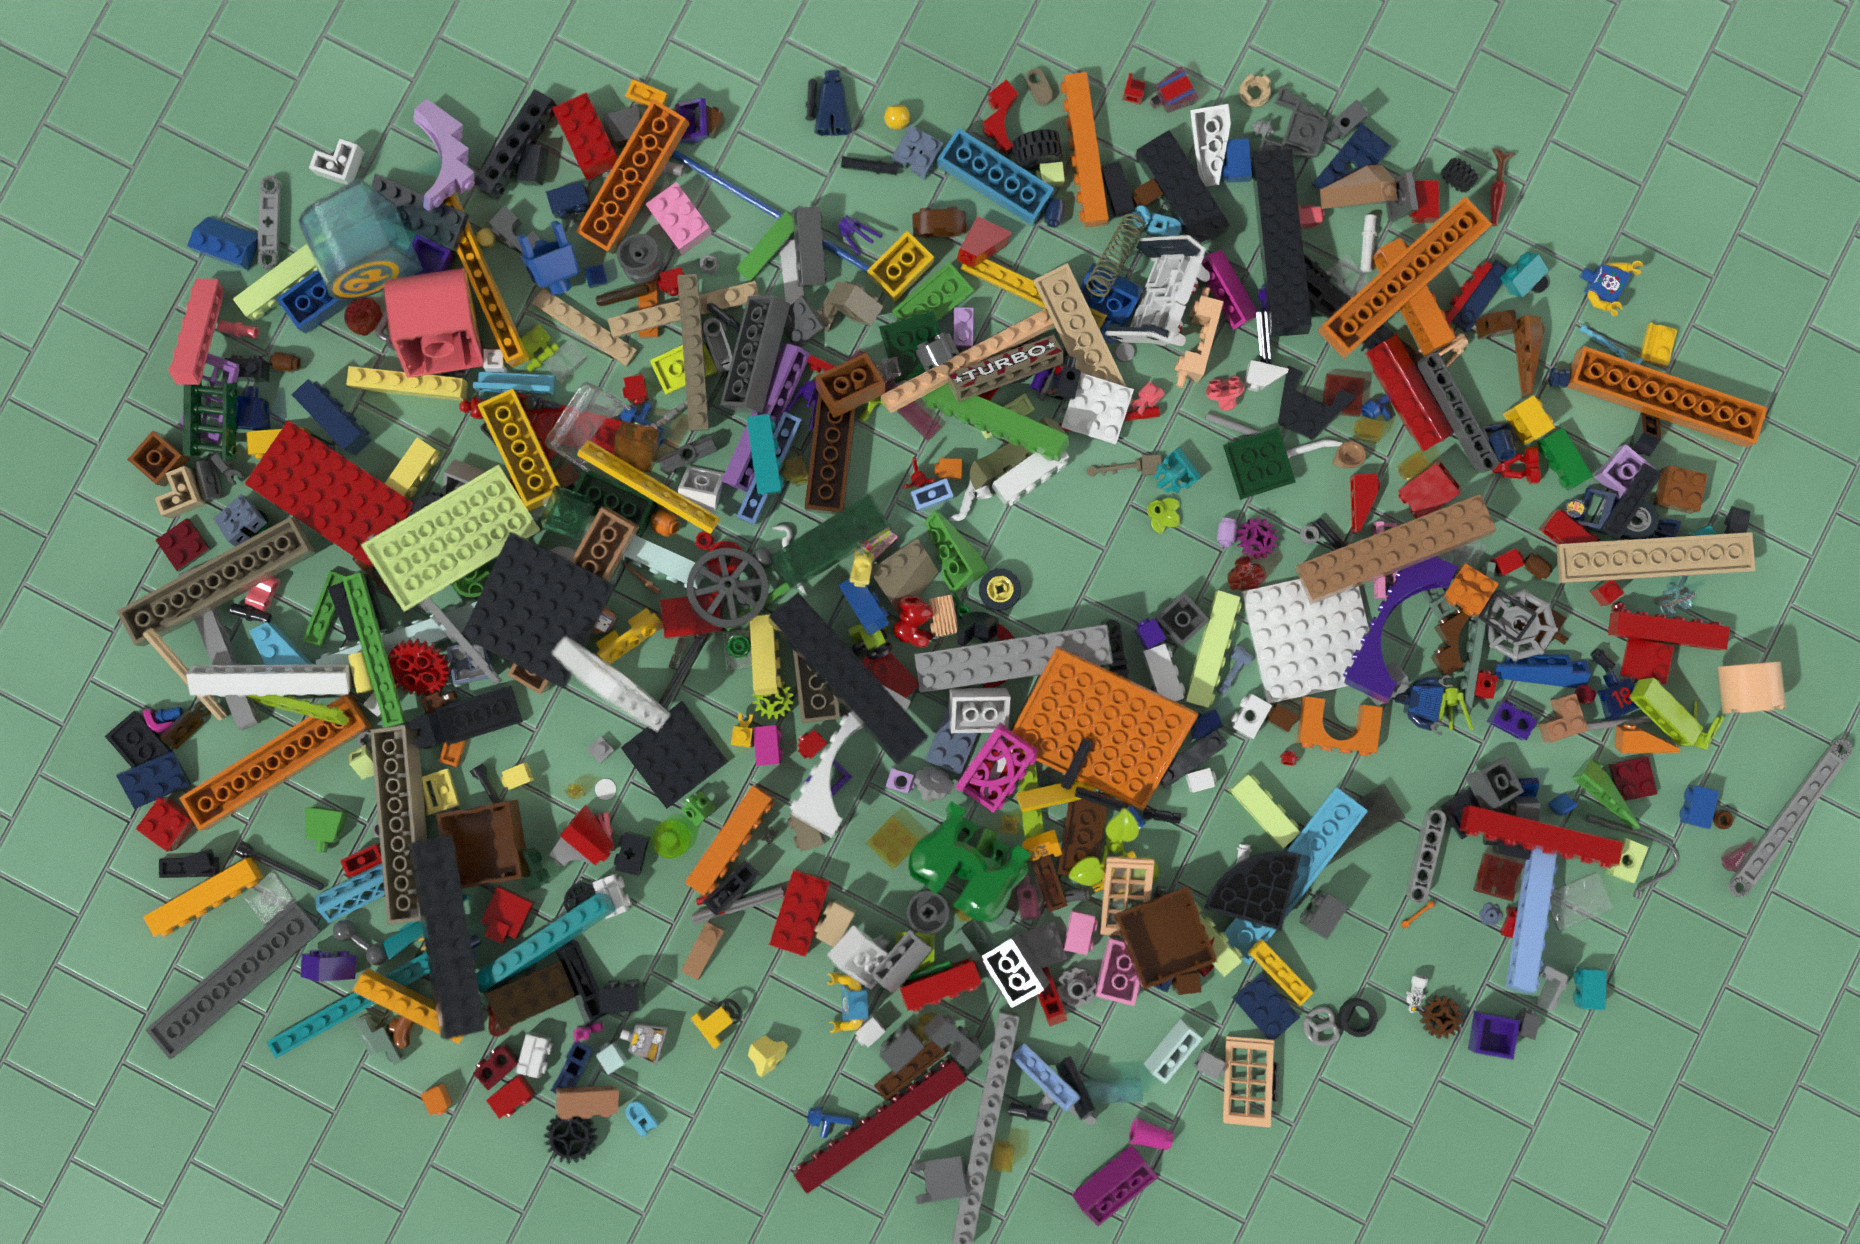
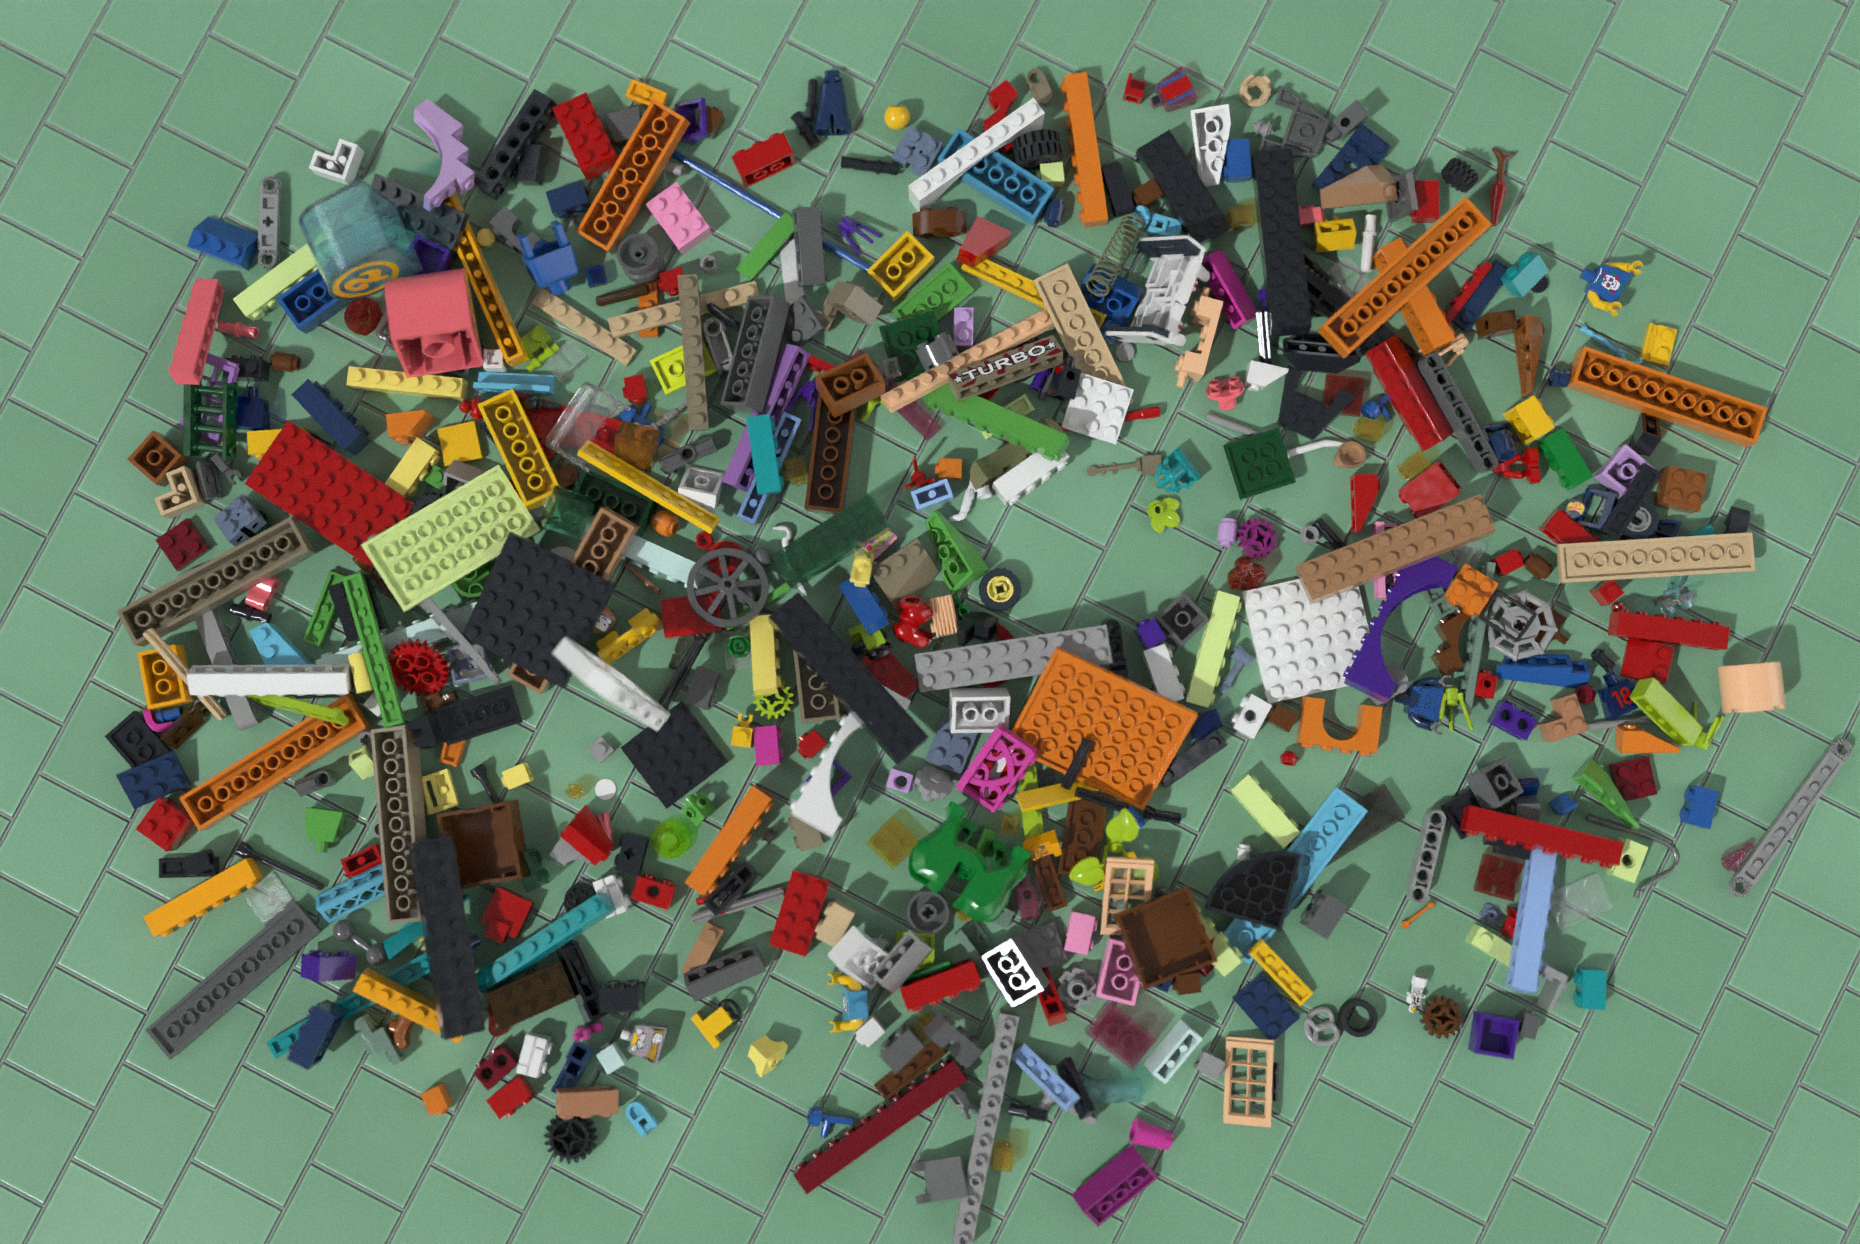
(160, 682): none -> light orange brick
(315, 782): none -> dark grey piece
(316, 1034): none -> dark blue brick
(407, 426): none -> orange slope
(435, 477): none -> bright green plate
(460, 443): none -> yellow tile
(643, 894): none -> red brick
(703, 688): none -> dark grey brick
(724, 972): none -> dark grey brick
(763, 159): none -> red brick
(805, 130): none -> black pin
(932, 184): none -> white arch
(959, 1099): none -> dark grey plate
(1077, 895): dark grey pin -> none
(1120, 1034): none -> clear pink brick
(1148, 395): coral plate -> none
(1201, 779): white brick -> none
(1240, 217): none -> clear yellow brick
(1315, 354): none -> black wedge
(1334, 235): none -> yellow brick
(1489, 944): none -> yellowish green slope
(1728, 819): reddish brown plate -> none

